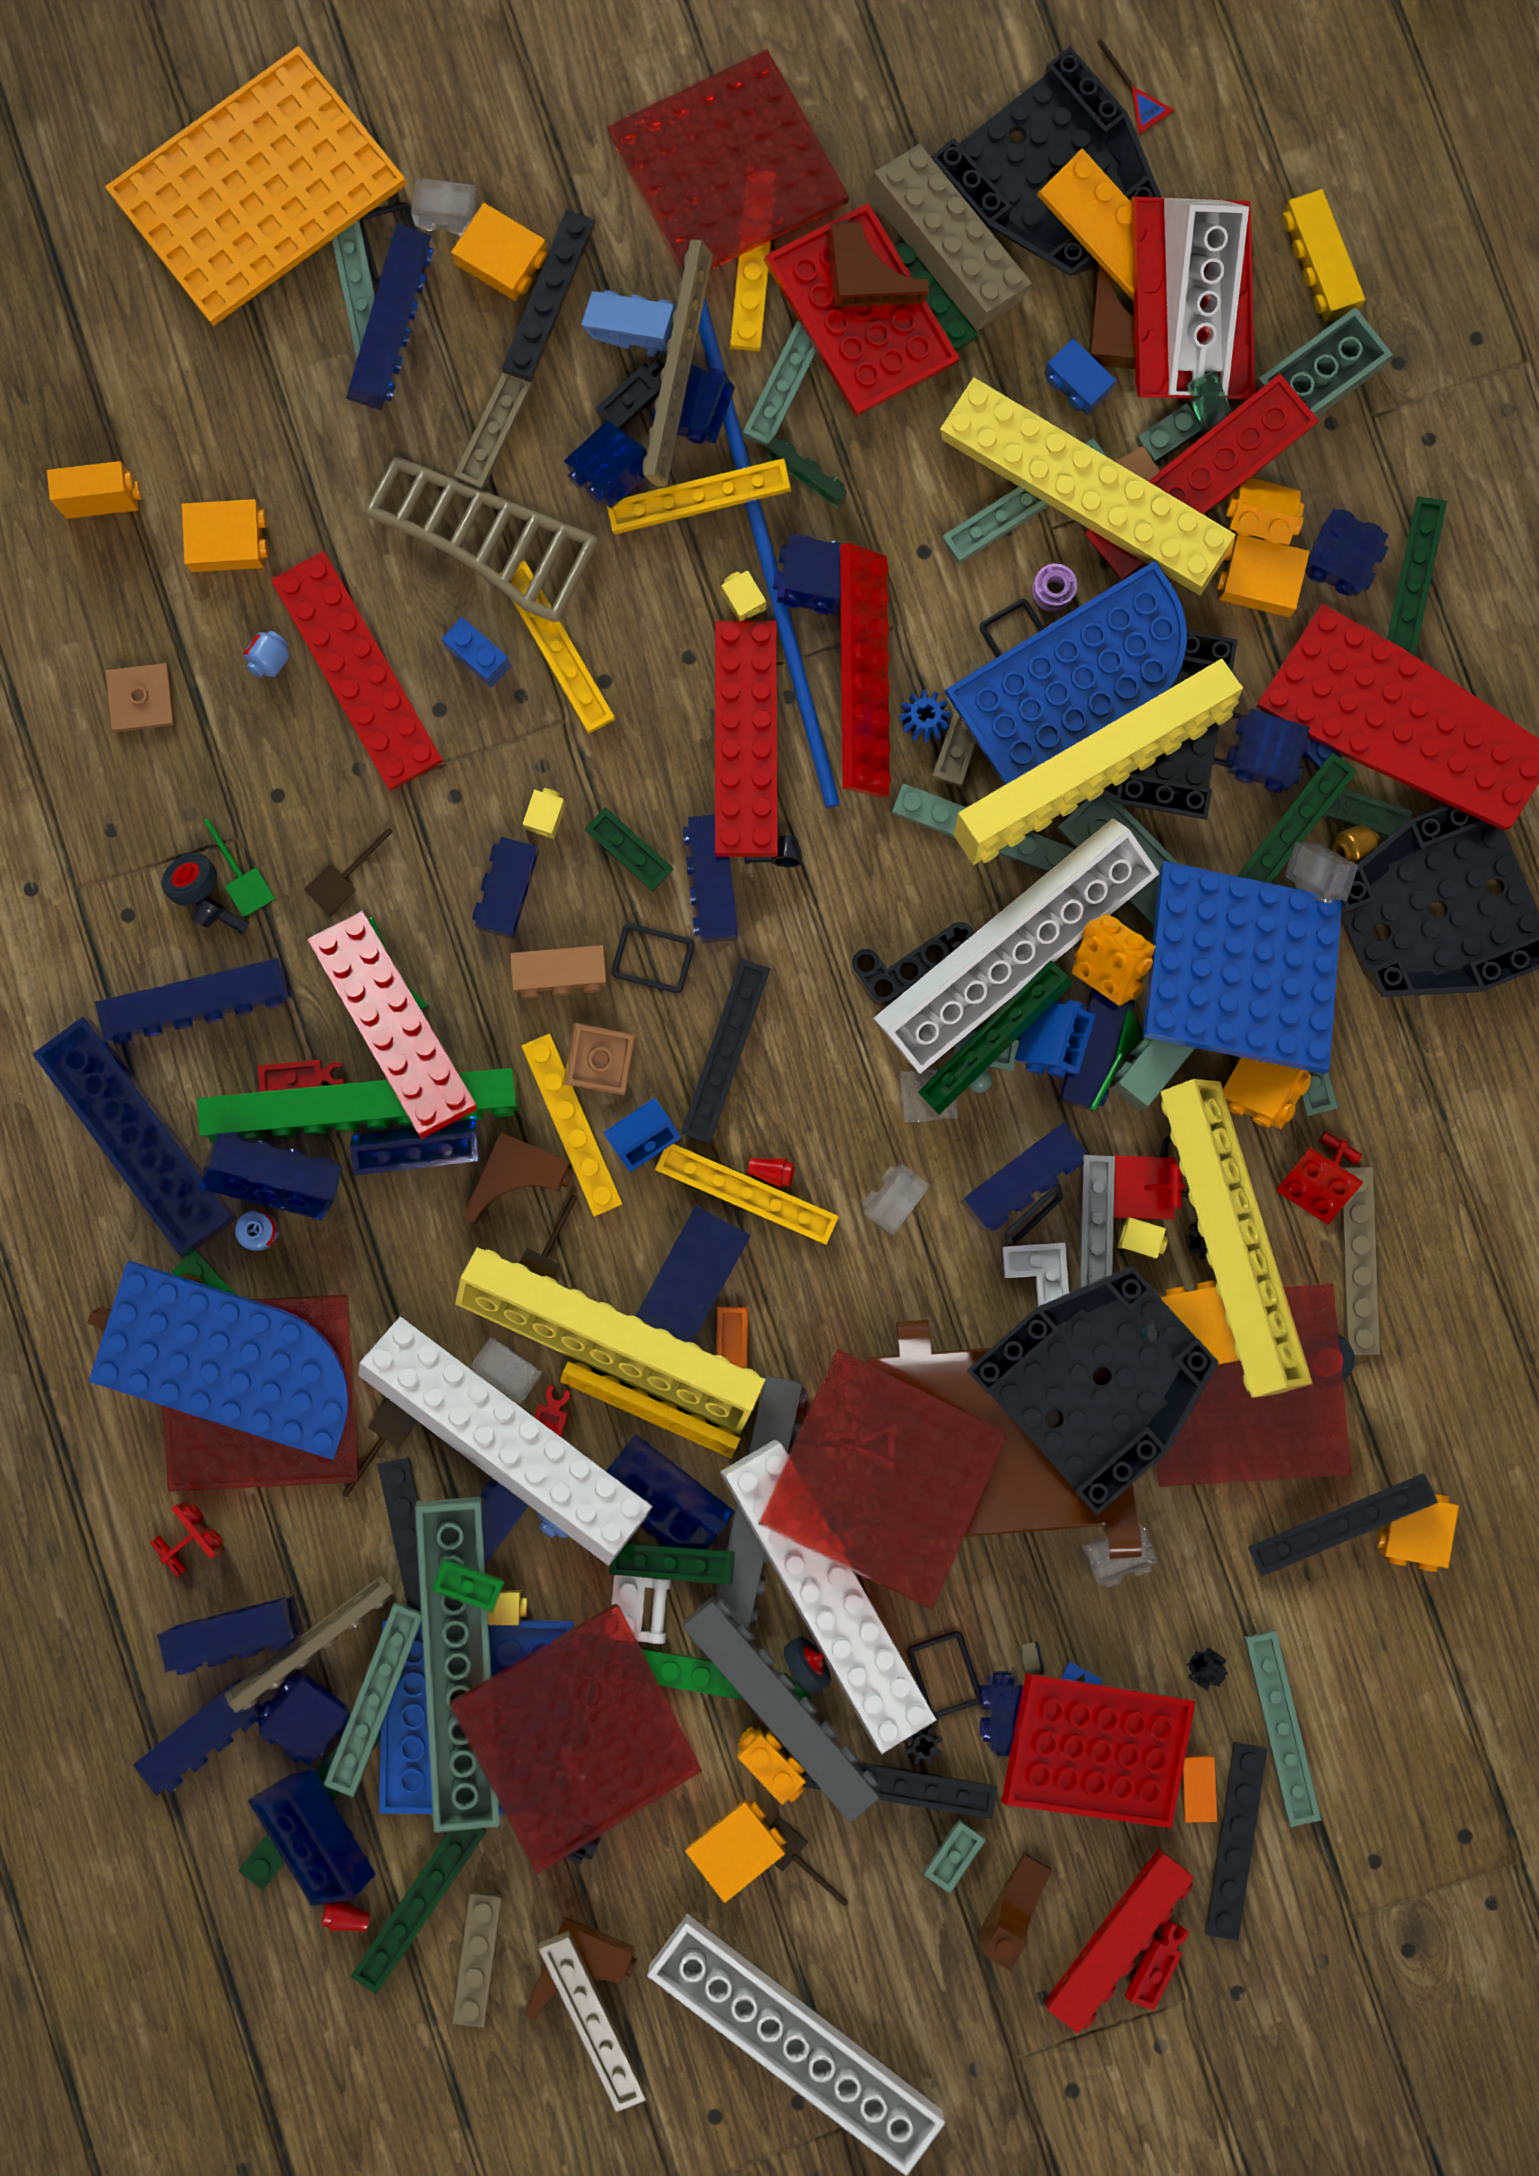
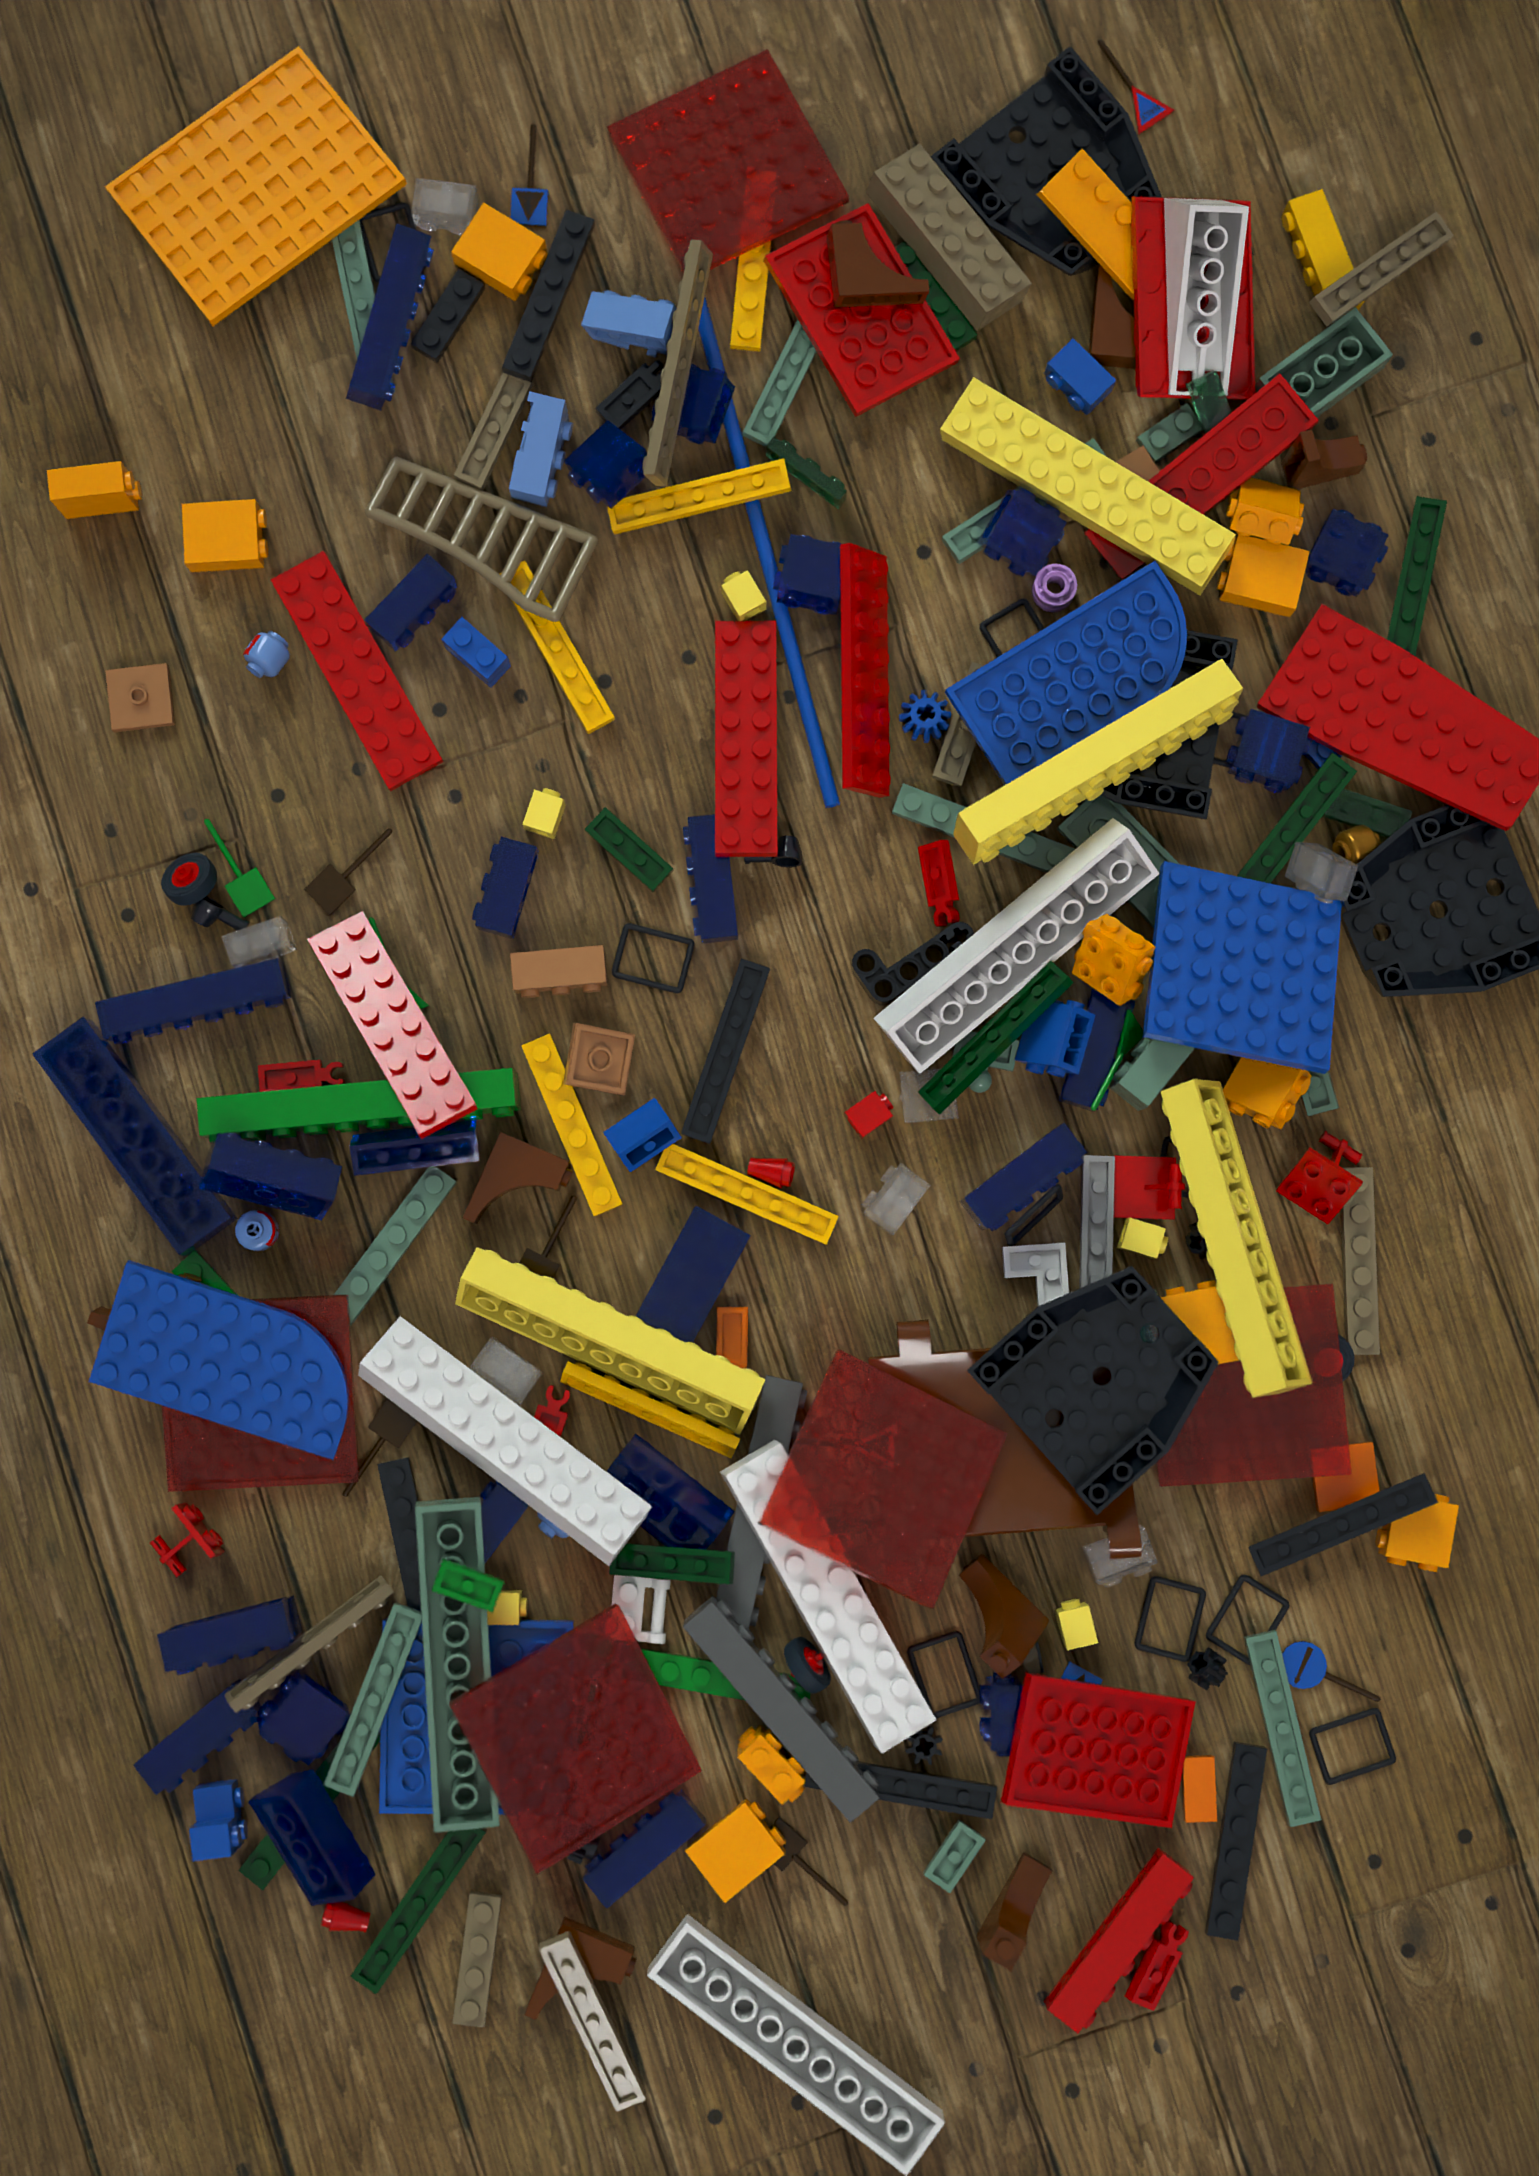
(218, 1823): none -> blue brick
(259, 942): none -> clear brick
(395, 1239): none -> sand green plate
(412, 603): none -> clear blue brick
(448, 316): none -> black plate
(530, 204): none -> piece
(540, 450): none -> medium blue wedge
(644, 1848): none -> clear blue brick
(869, 1113): none -> red brick
(939, 881): none -> red plate
(1009, 1617): none -> reddish brown arch
(1022, 533): none -> clear blue brick
(1075, 1624): none -> light yellow brick
(1156, 1579): none -> black piece
(1228, 1601): none -> black piece
(1307, 1667): none -> blue piece
(1321, 461): none -> reddish brown arch
(1342, 1490): none -> orange tile
(1345, 1720): none -> black piece
(1381, 269): none -> dark tan plate

